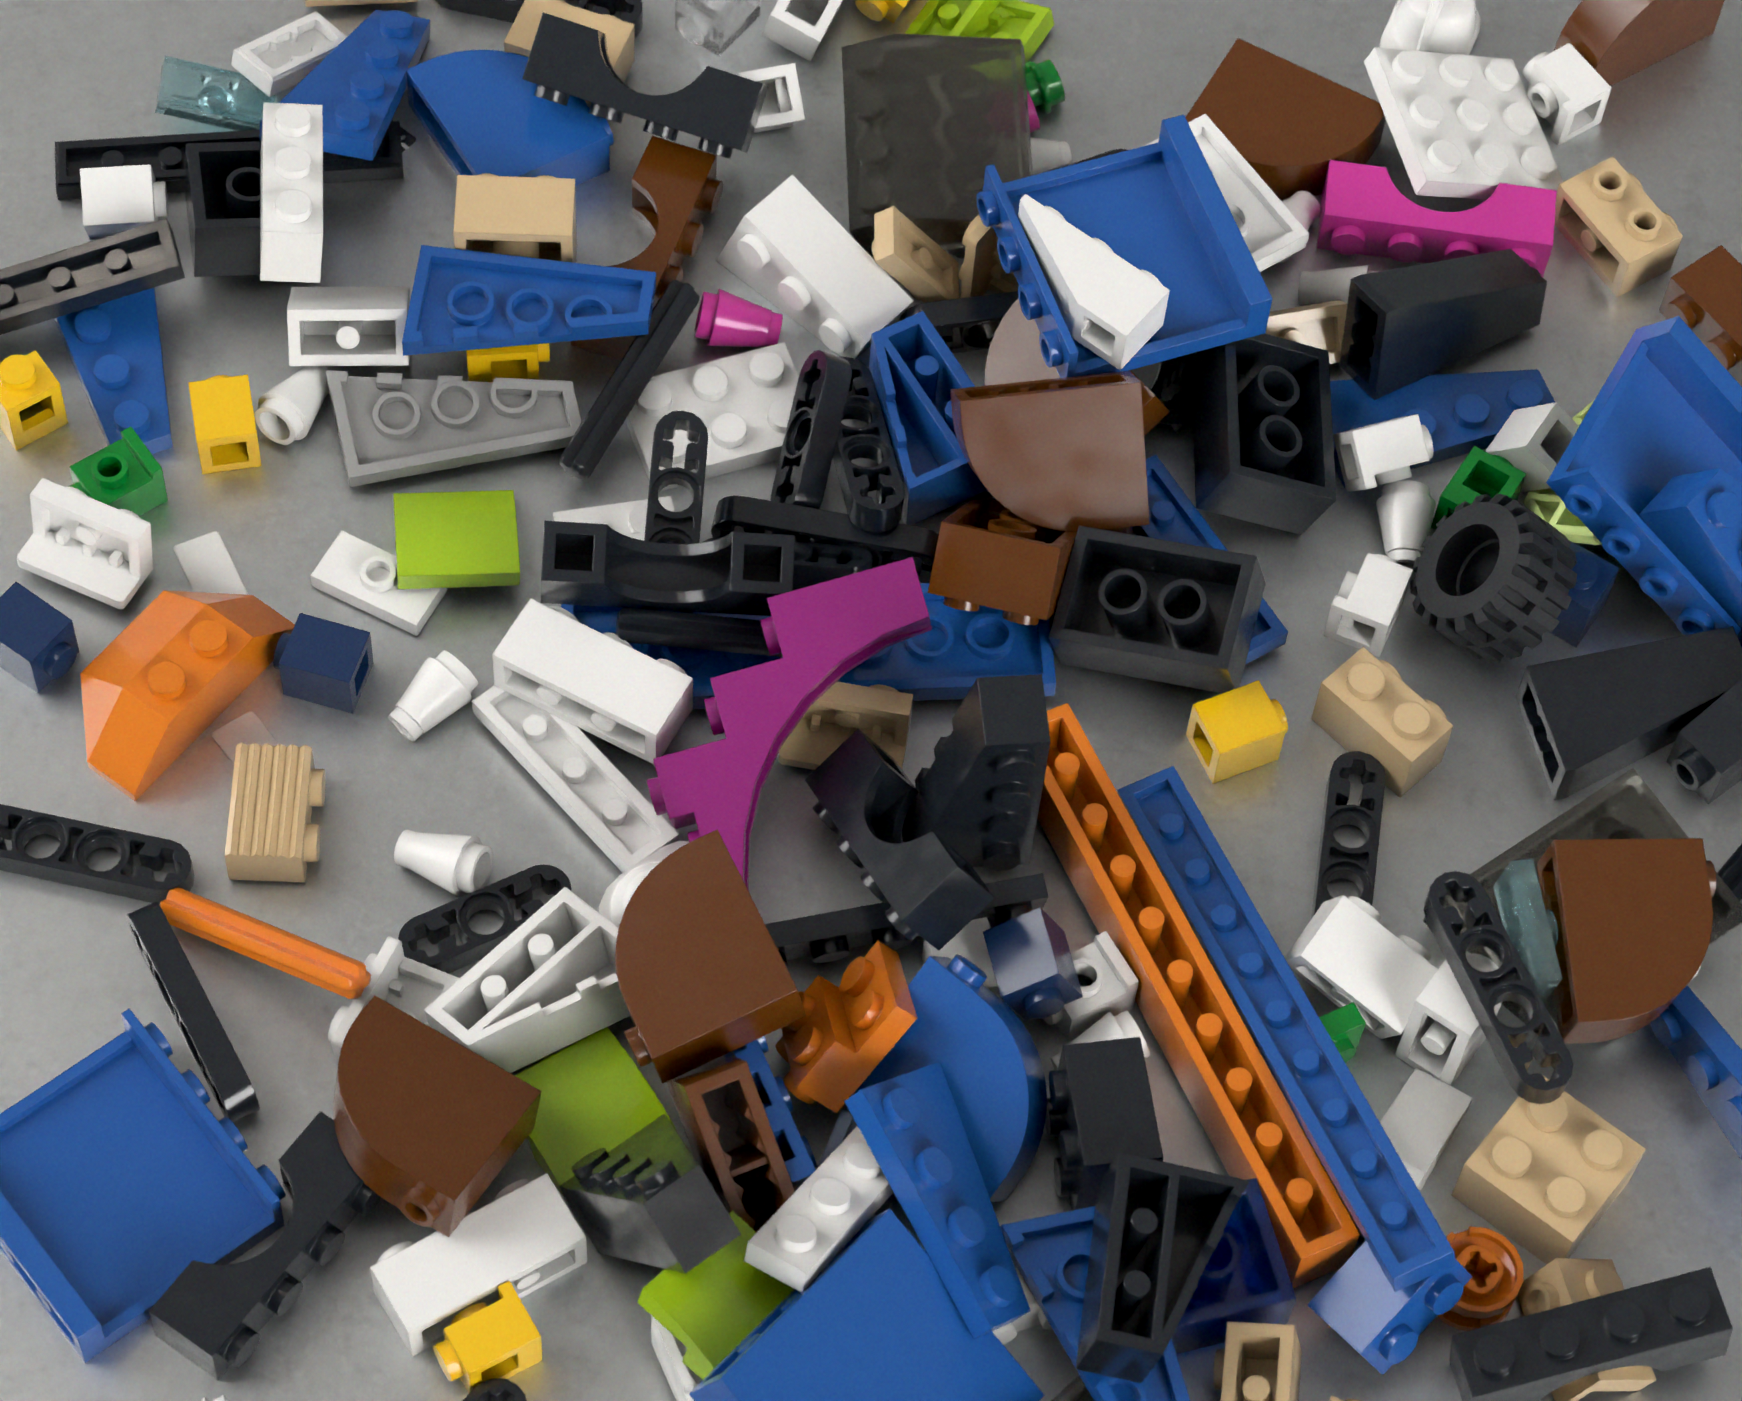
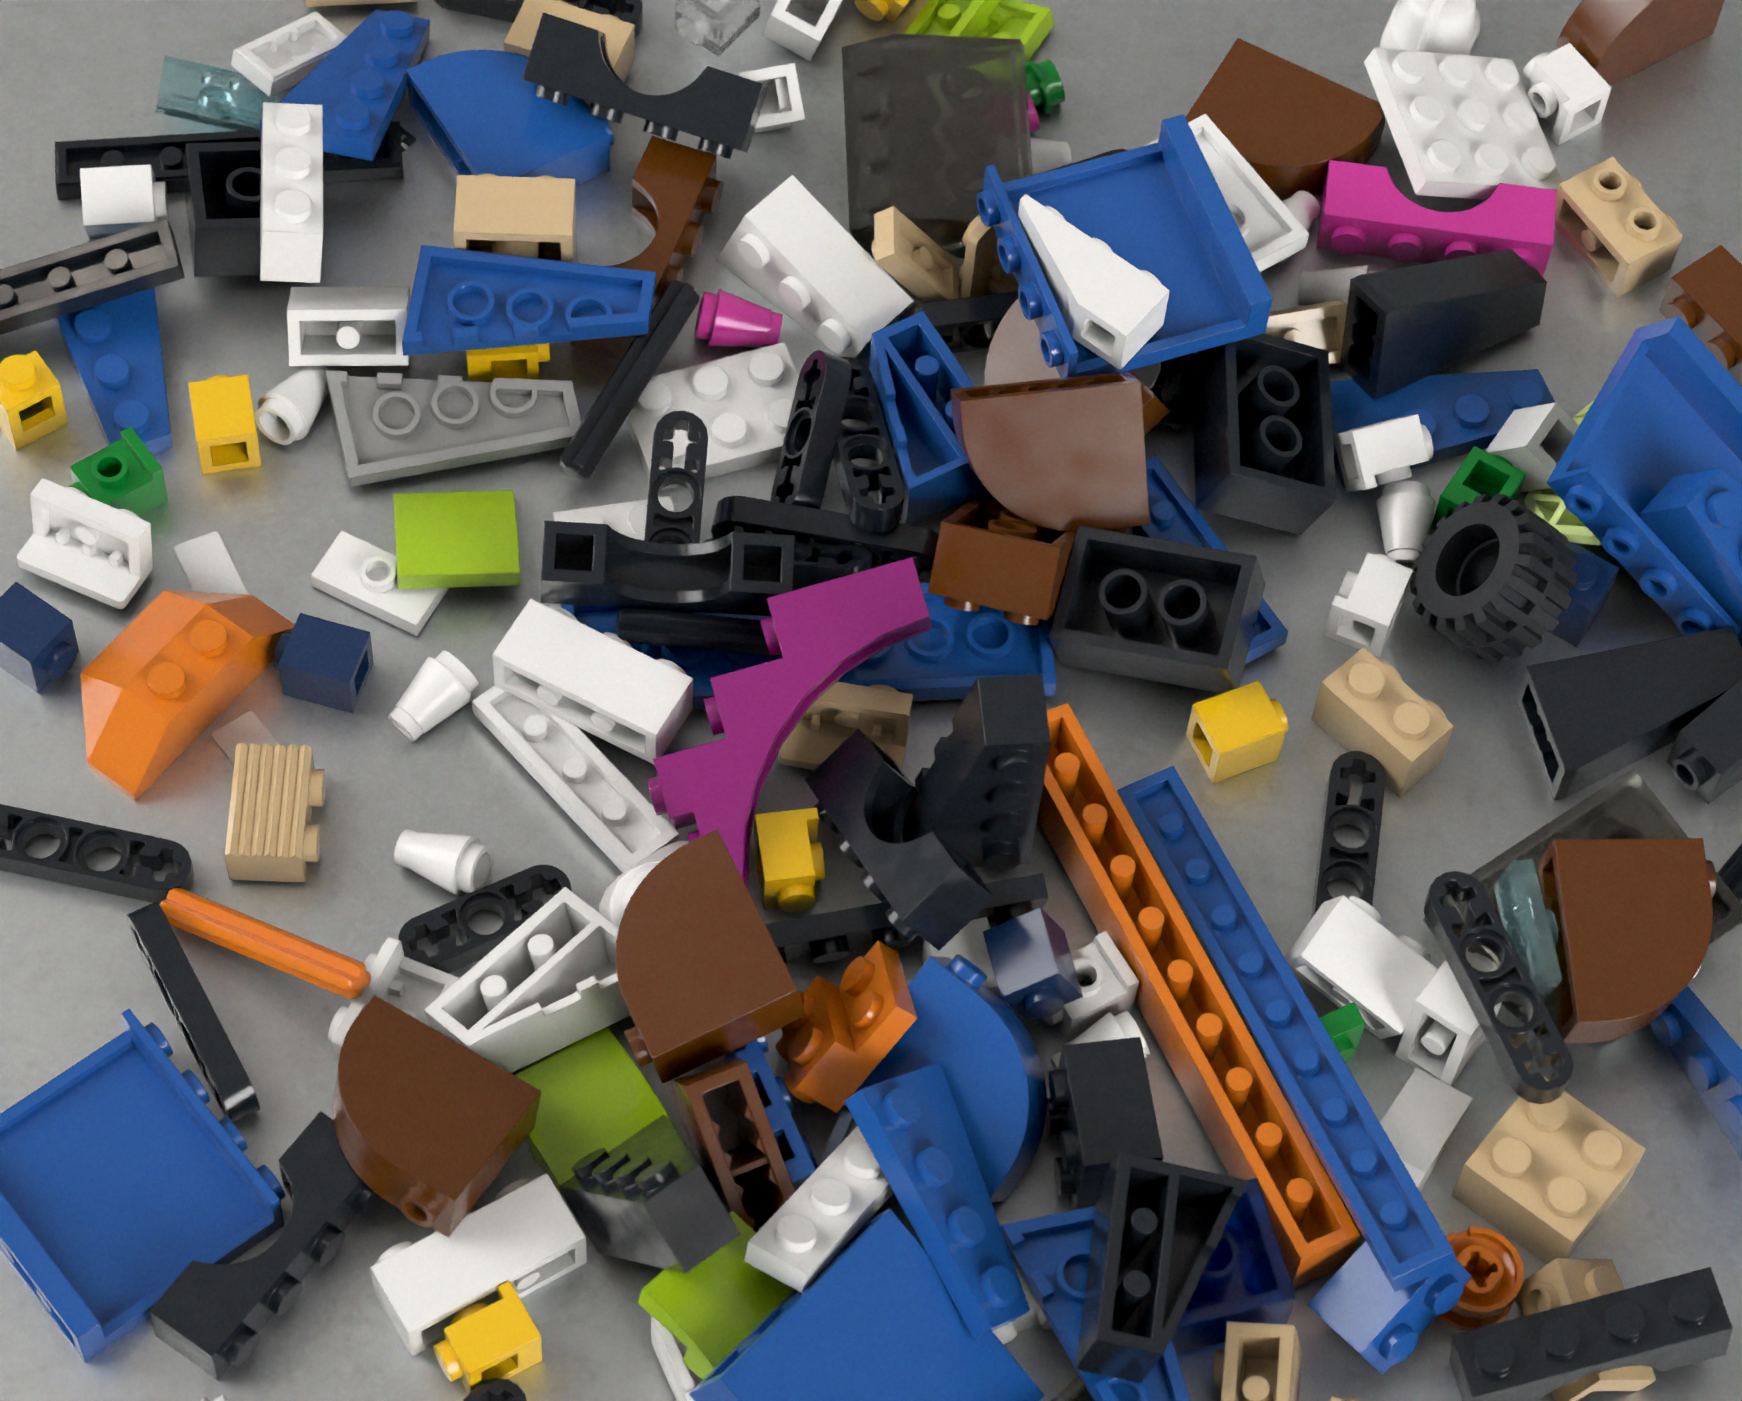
(788, 858): none -> yellow brick

